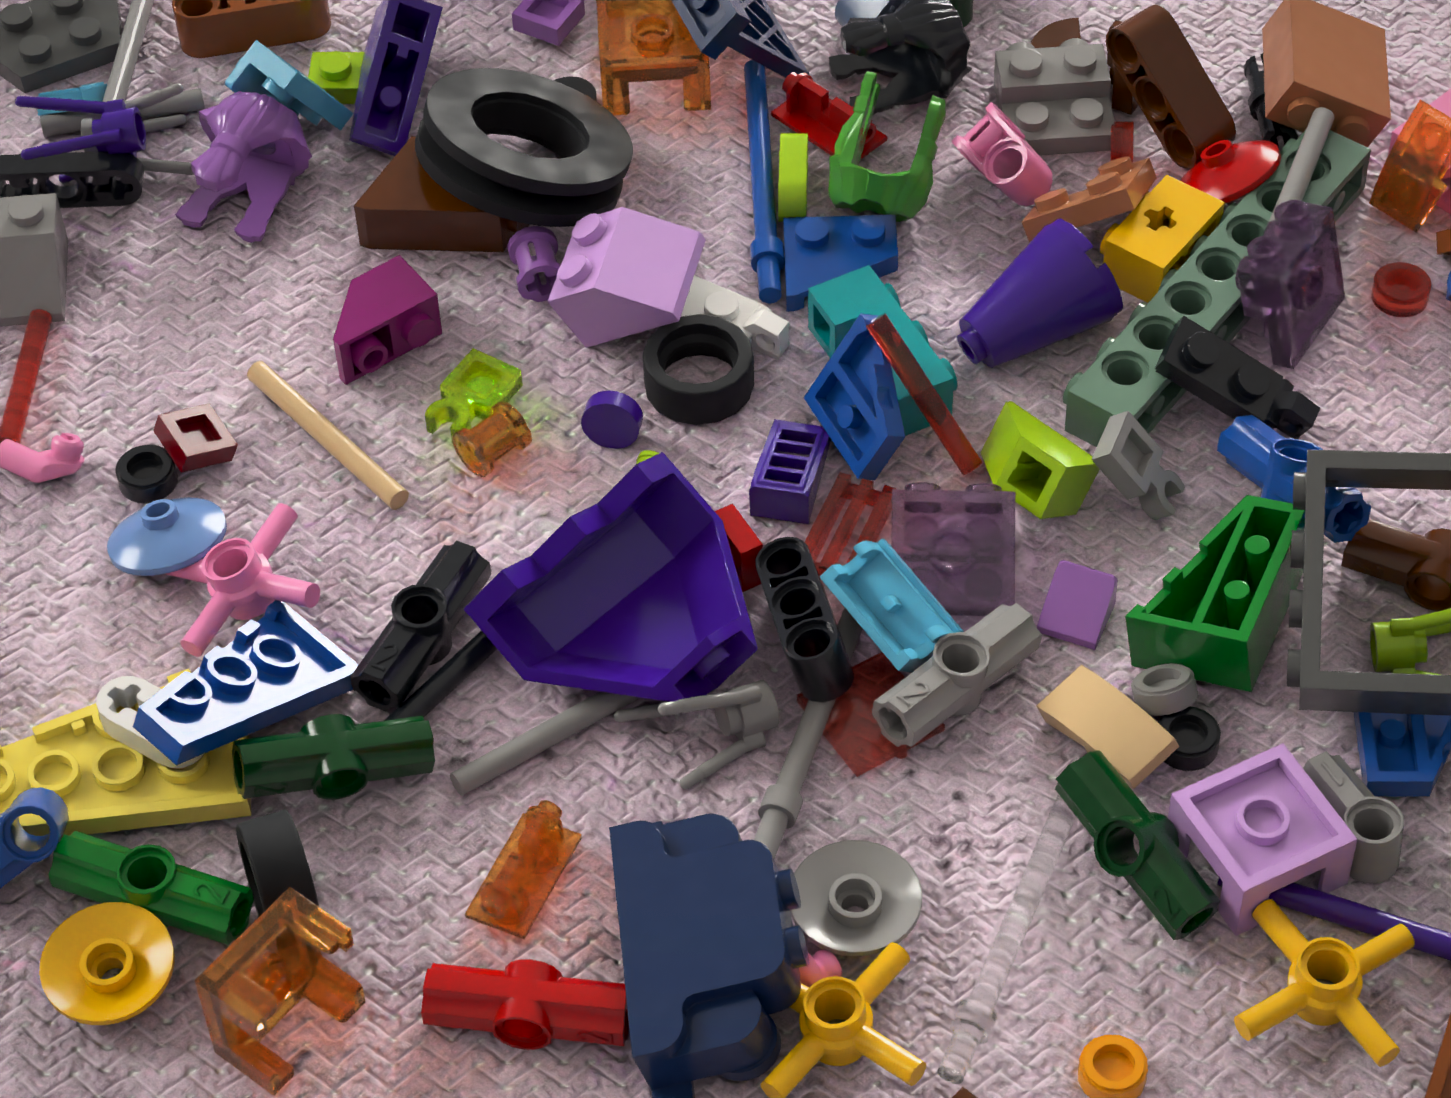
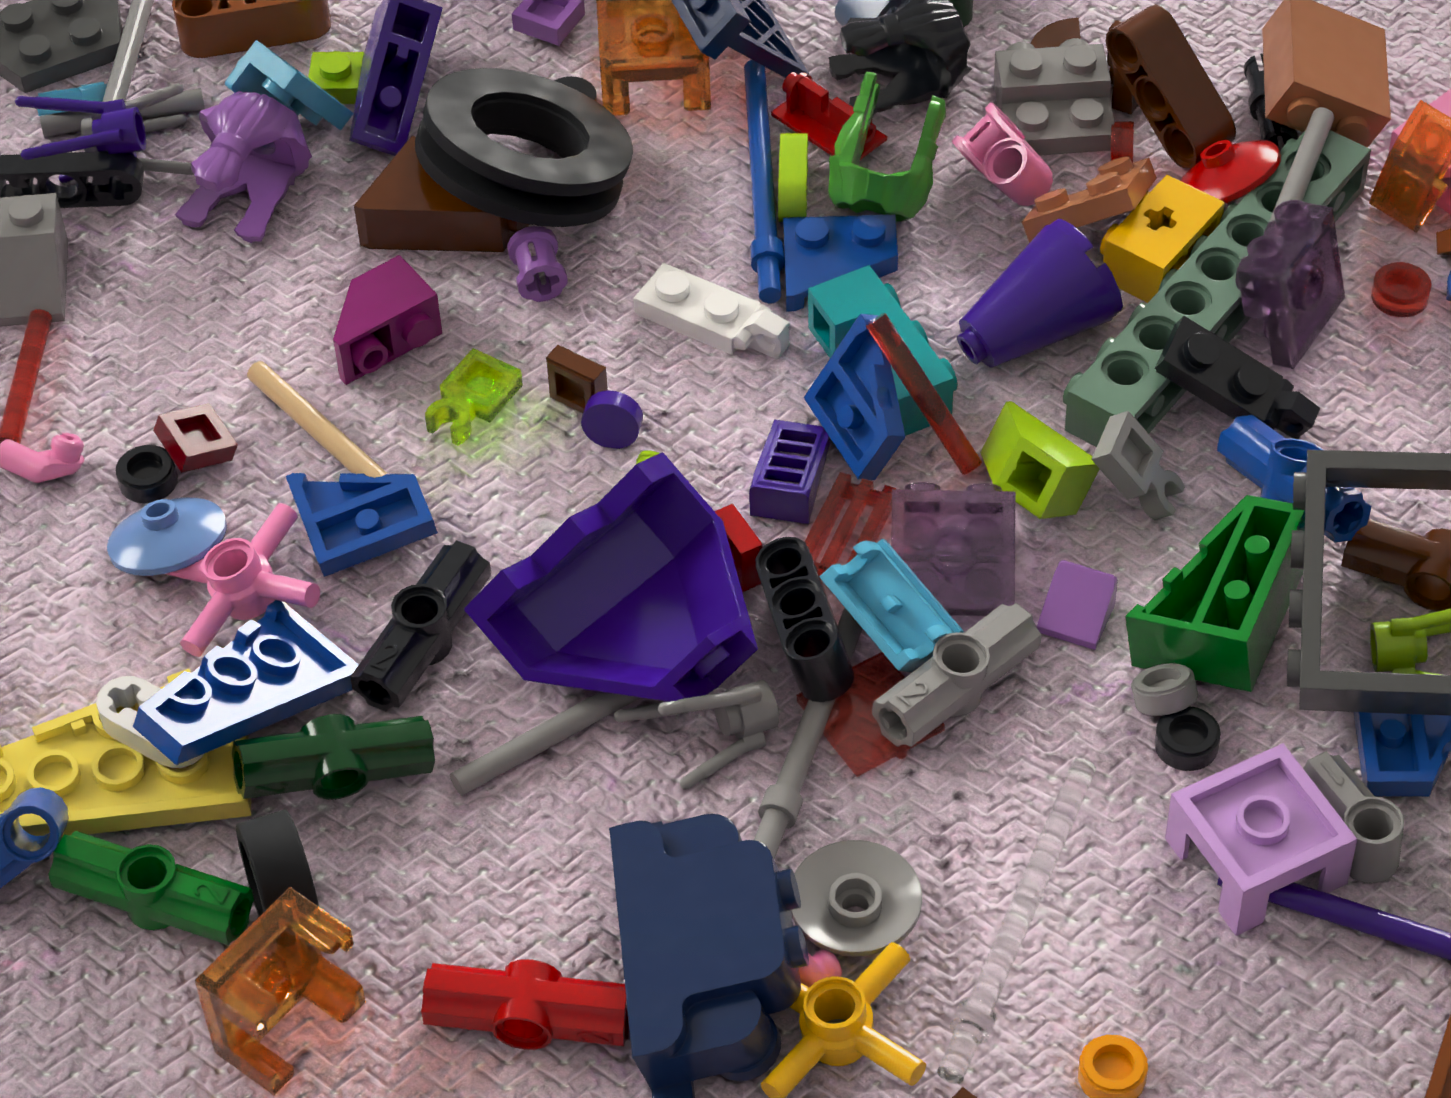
(101, 940): yellow dish -> none
(360, 516): none -> blue wing
(446, 678): black bar -> none
(492, 439): clear orange bush -> none
(525, 871): clear orange hinge -> none
(574, 378): none -> reddish brown tile
(624, 275): lavender slope -> none
(703, 401): black tyre -> none
(1108, 721): tan slope -> none
(1160, 871): dark green piece -> none
(1320, 1002): yellow bar -> none

